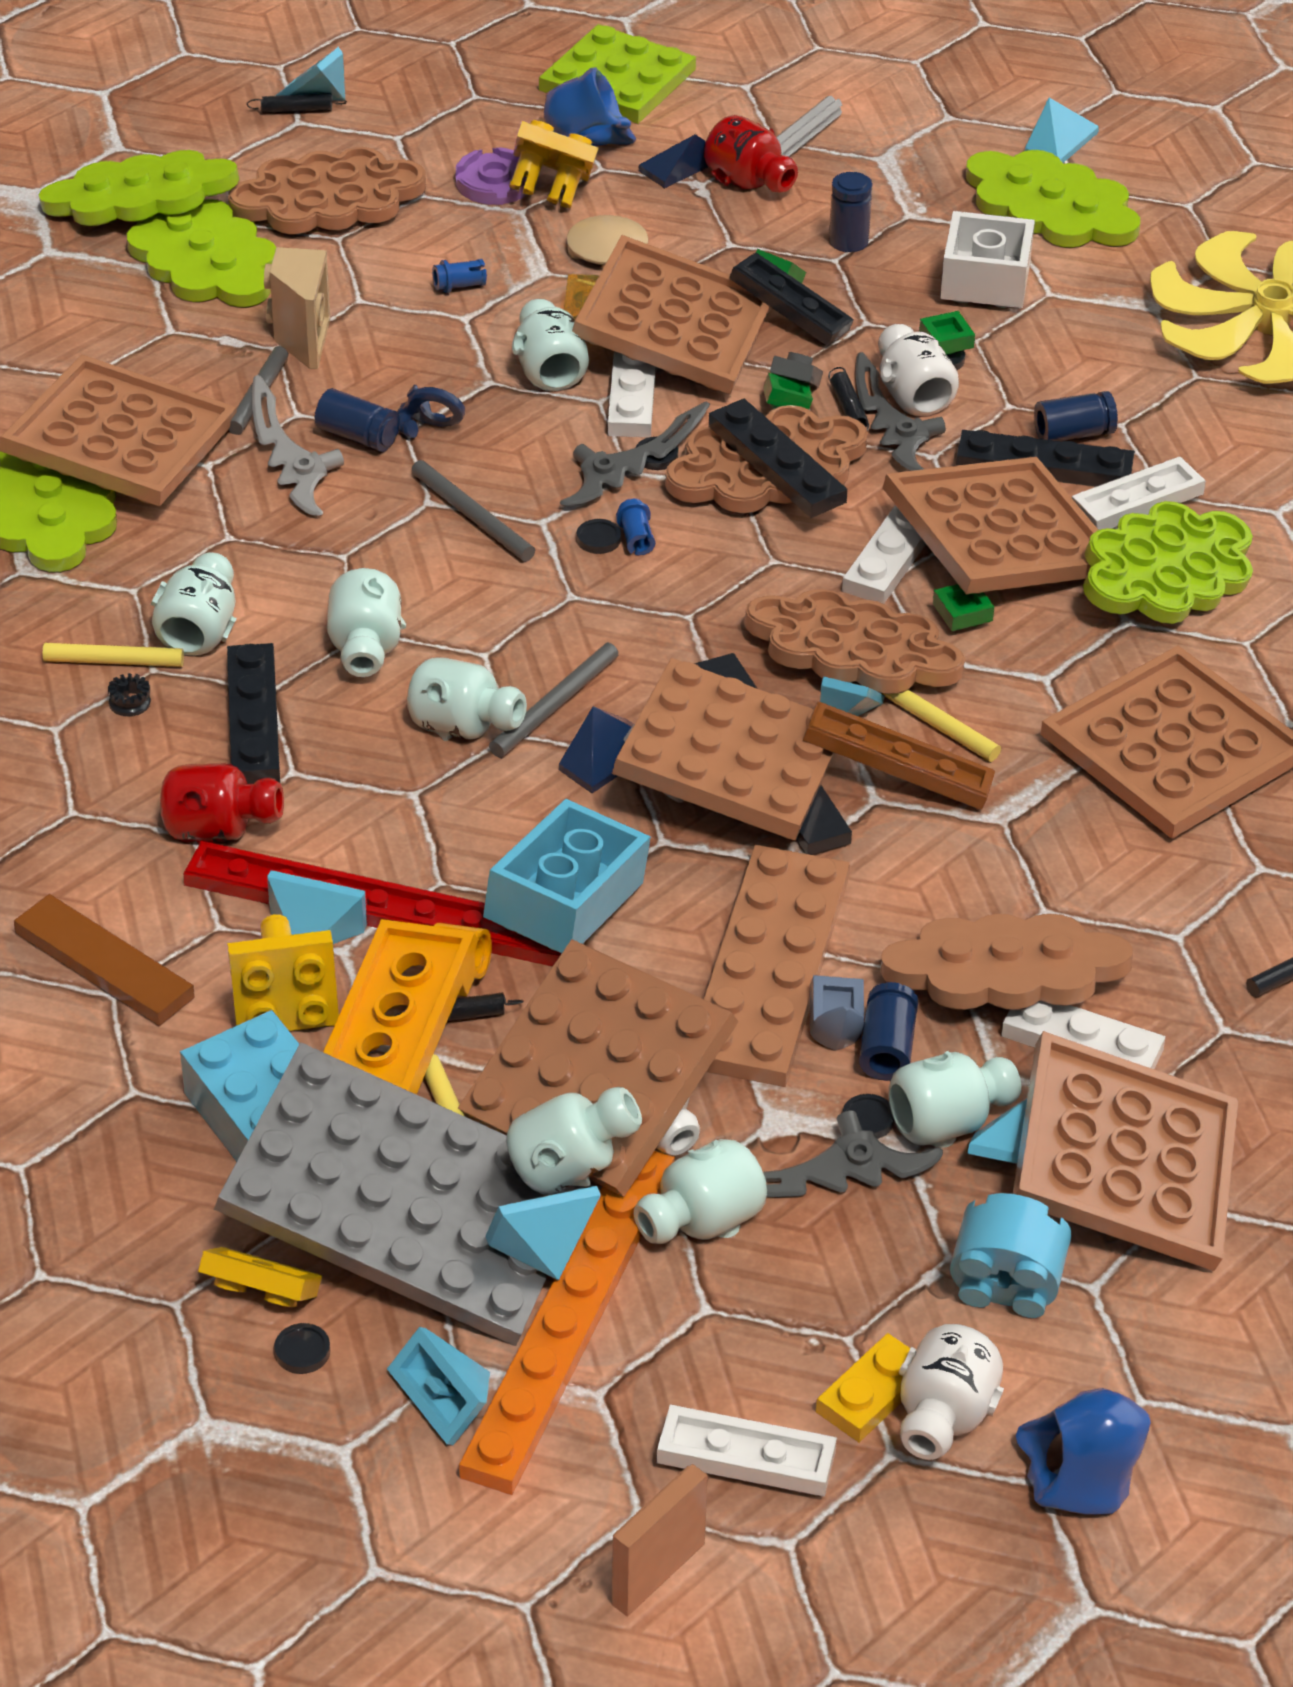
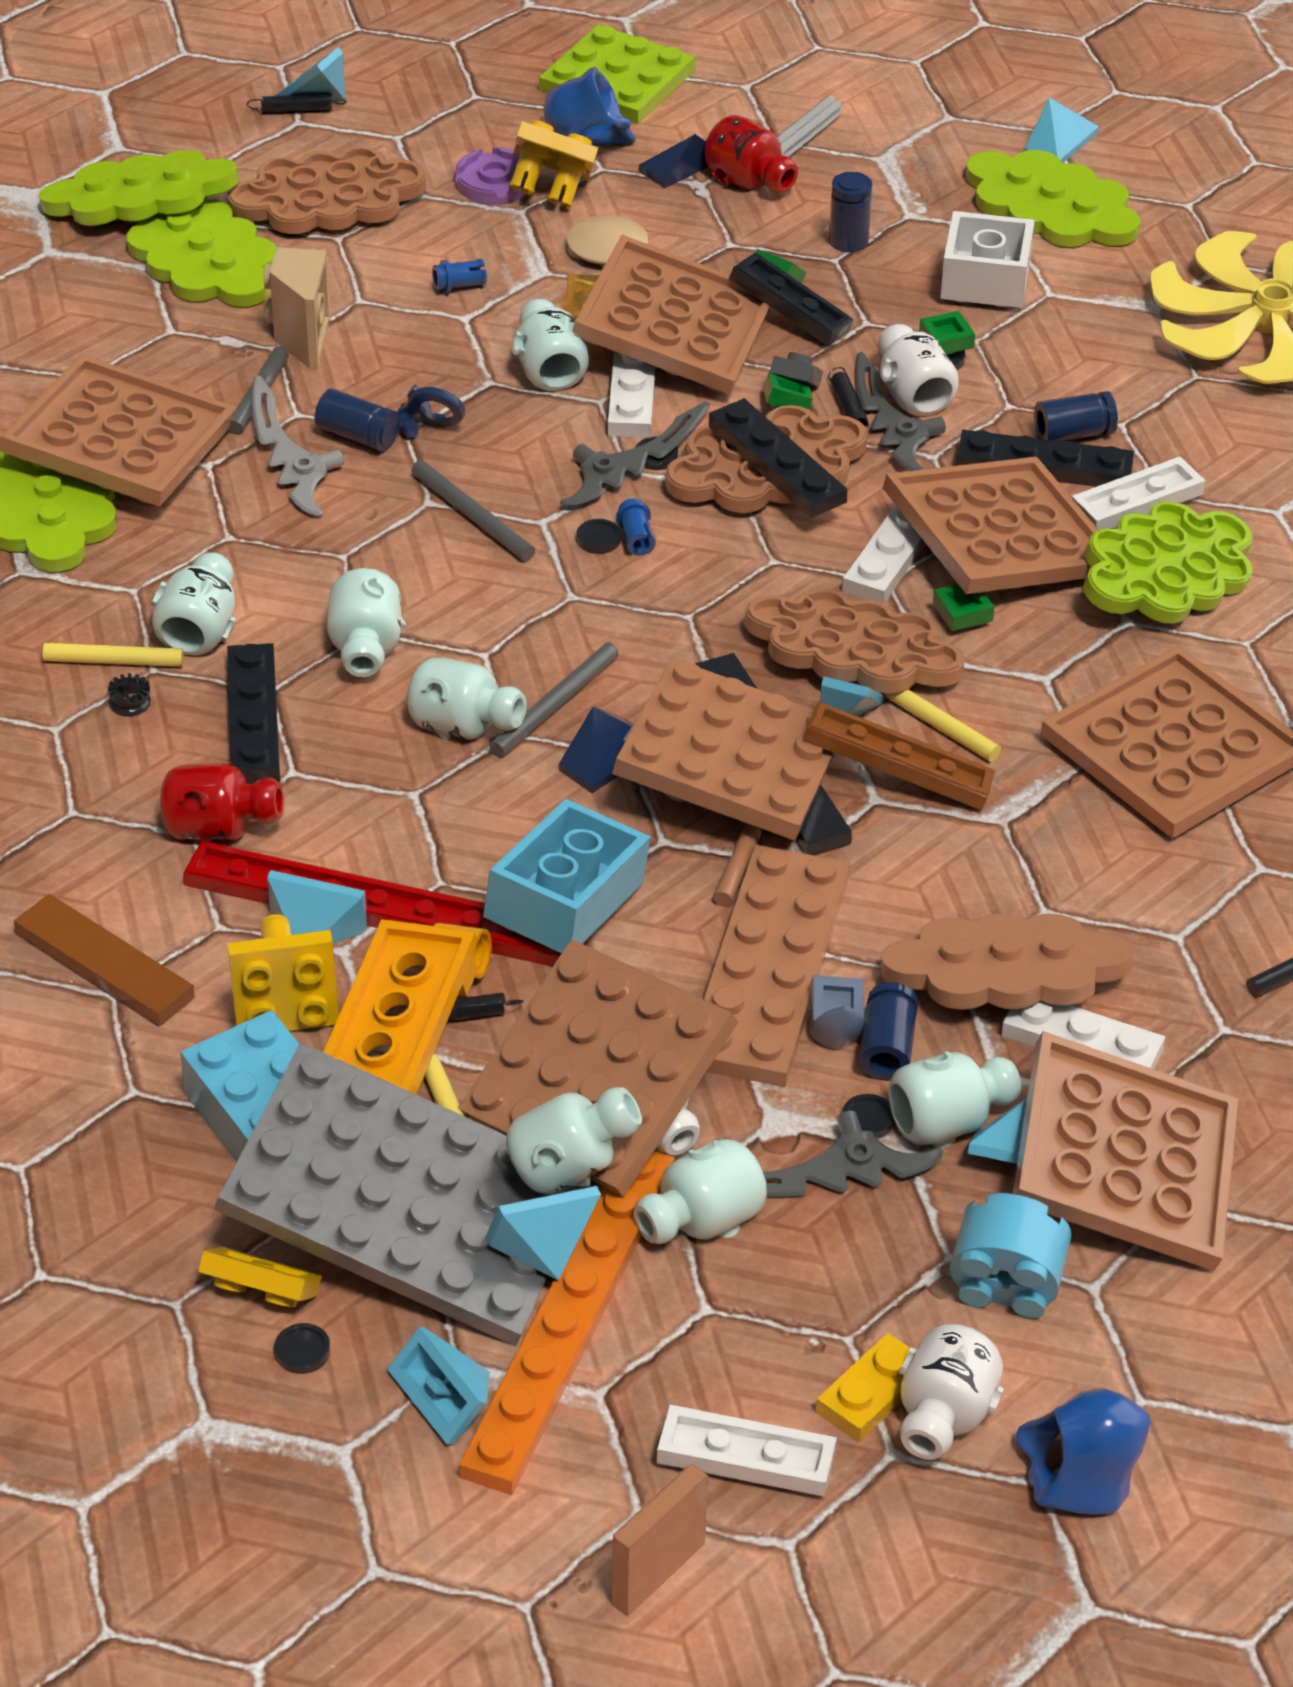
(737, 865): none -> nougat bar

